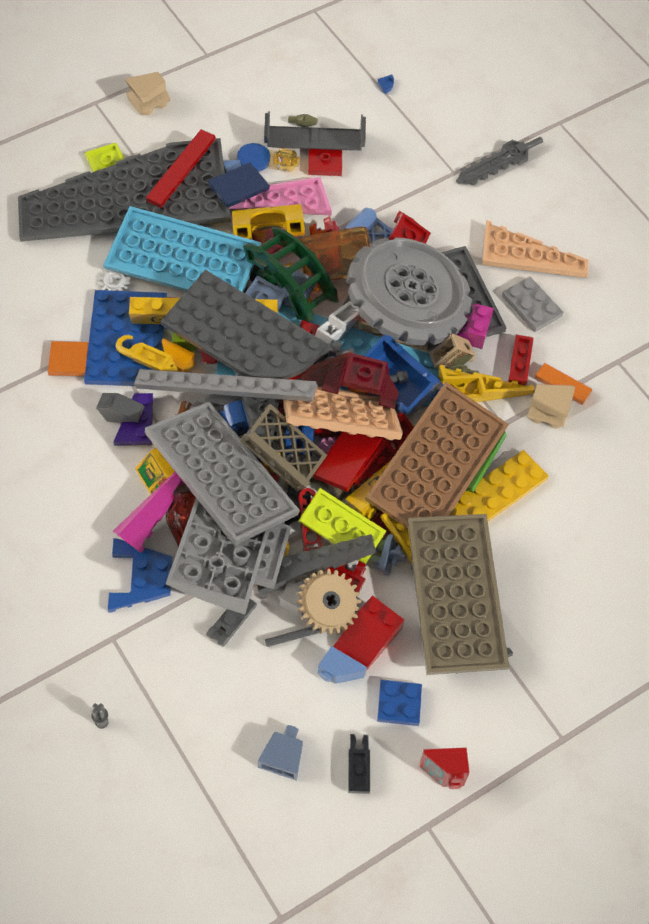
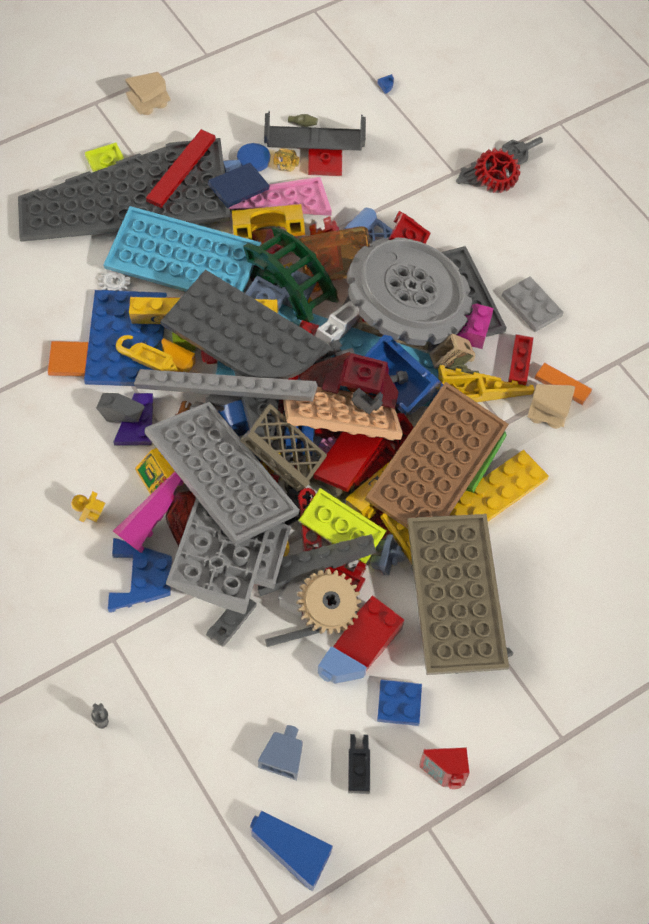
(90, 508): none -> yellow hips
(293, 848): none -> blue slope
(365, 402): none -> dark grey bracket
(496, 175): none -> red gear
(526, 253): light nougat wing -> none

